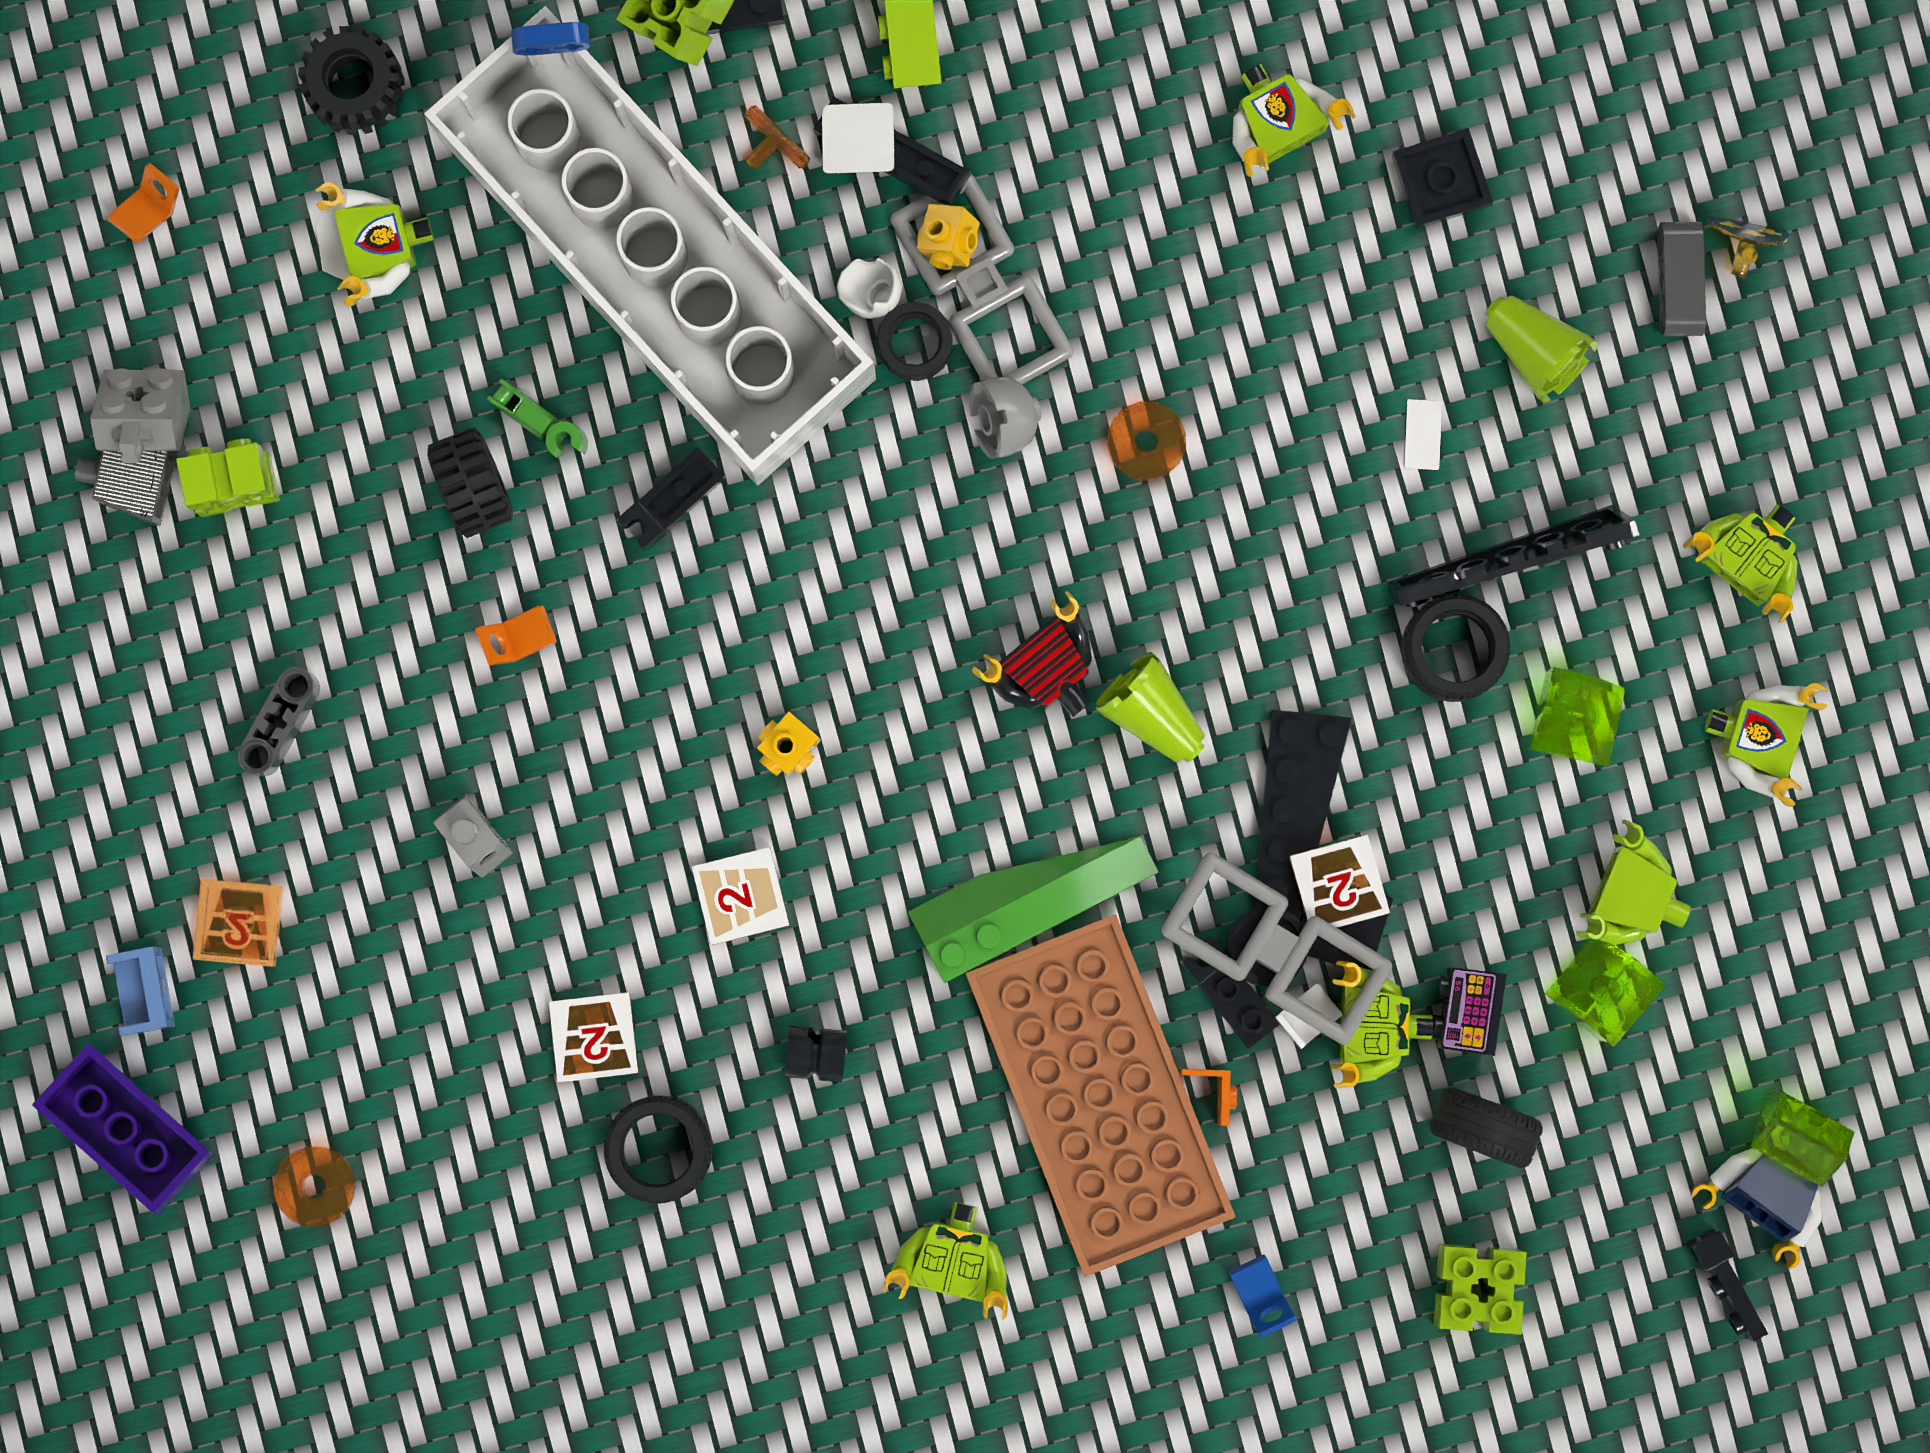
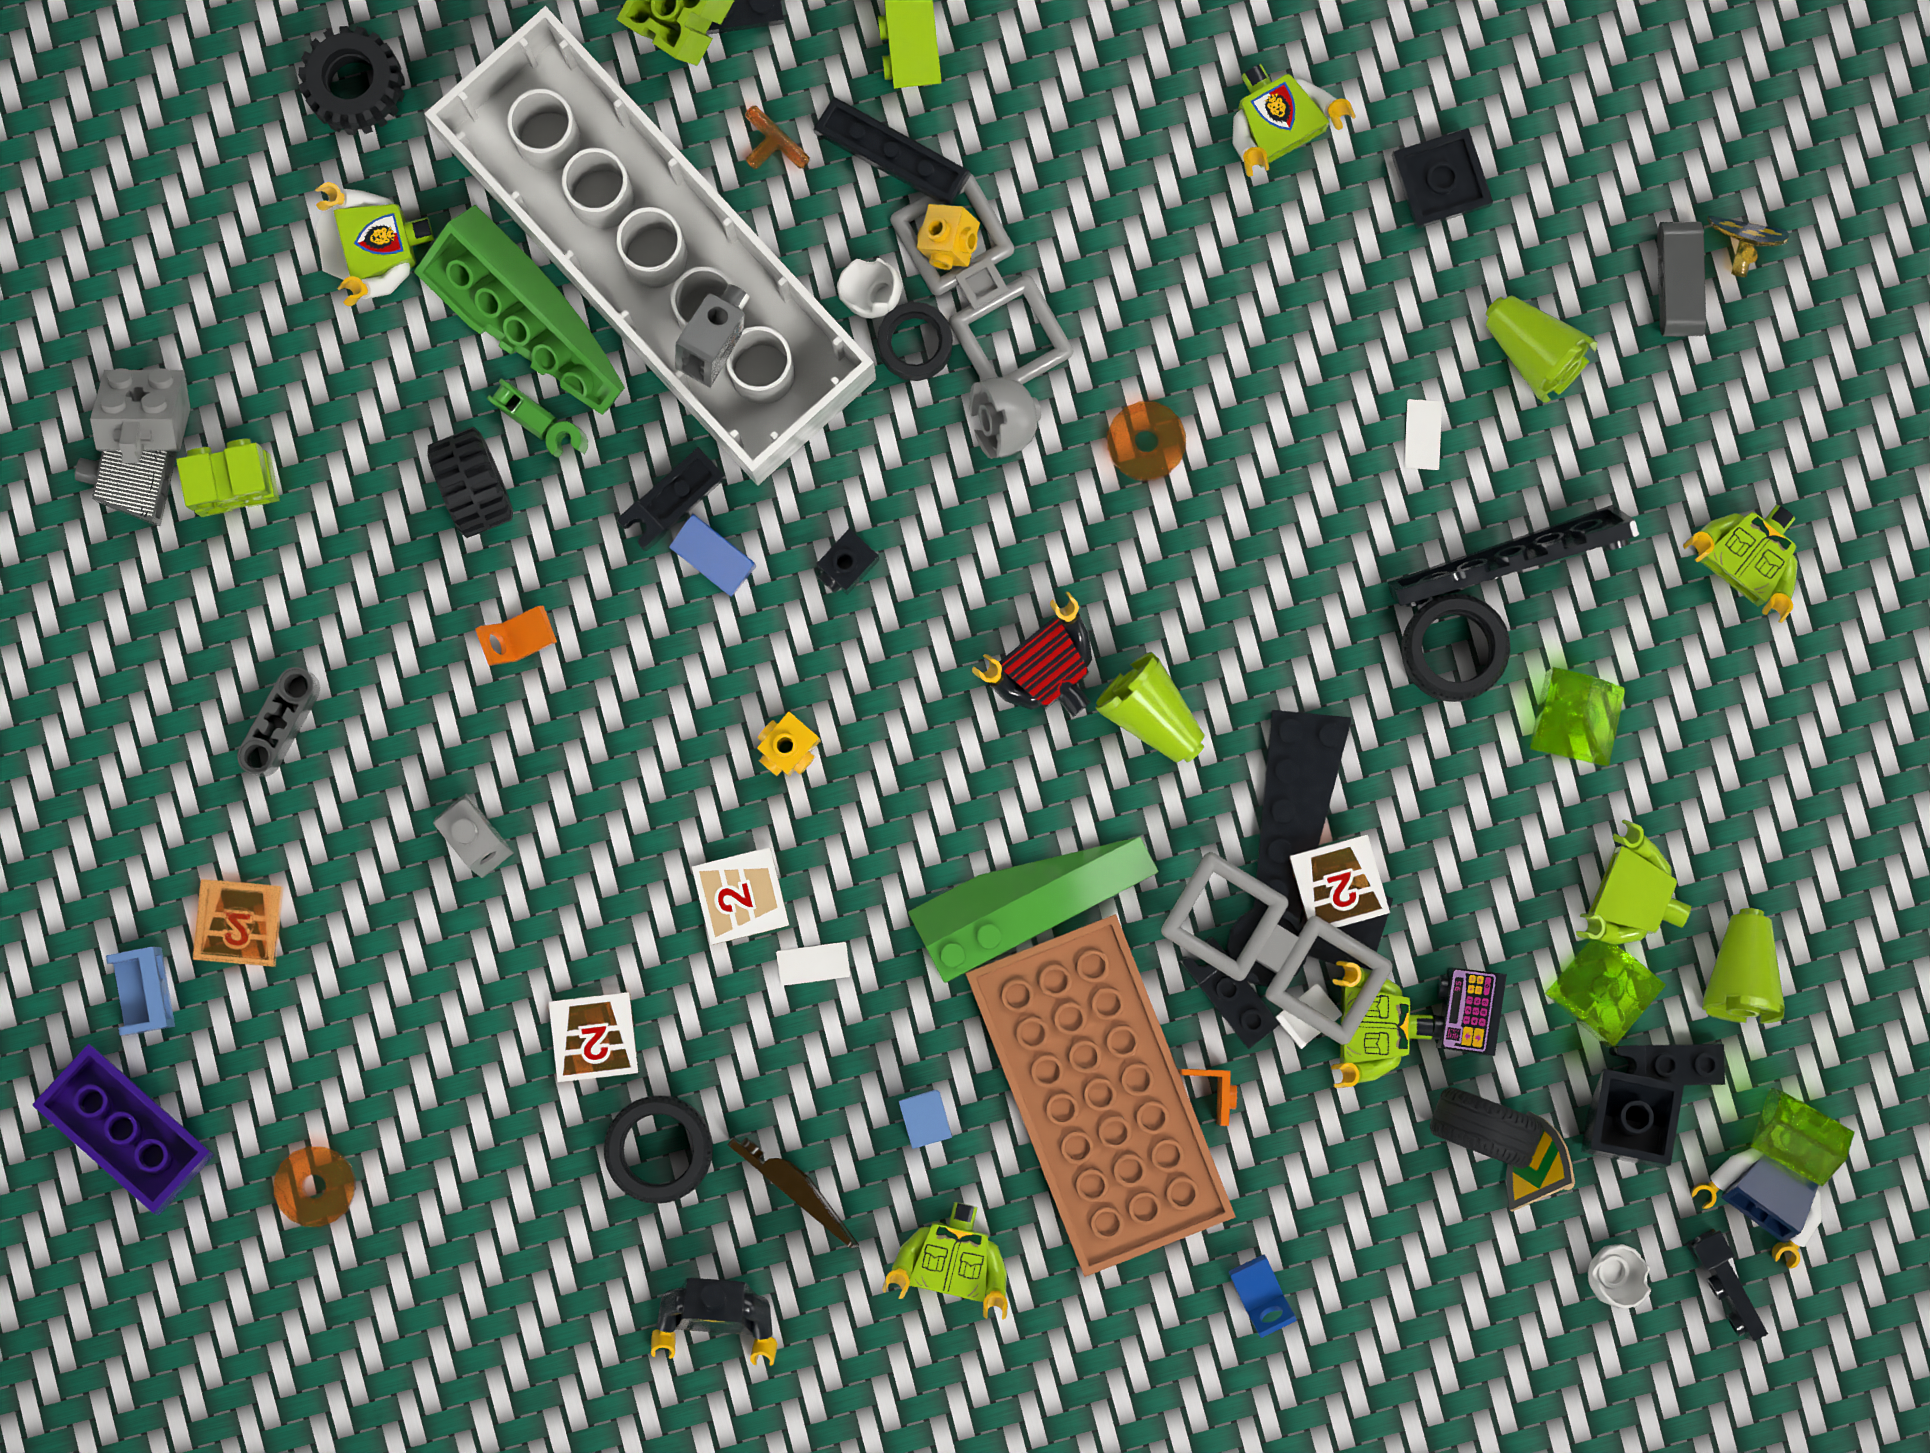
(146, 207): orange bracket -> none
(510, 298): none -> bright green wedge
(550, 38): blue beam -> none
(711, 335): none -> dark grey torso
(712, 555): none -> slope
(716, 1308): none -> black torso
(796, 1186): none -> dark brown piece
(813, 963): none -> white sticker
(815, 1054): black wheel -> none
(846, 563): none -> black brick
(858, 138): white sticker -> none
(925, 1118): none -> medium blue panel
(1498, 1307): lime brick -> none
(1547, 1173): none -> shield
(1619, 1276): none -> white hair
(1633, 1119): none -> black slope
(1676, 1063): none -> black plate
(1746, 972): none -> lime cone
(1765, 736): torso -> none

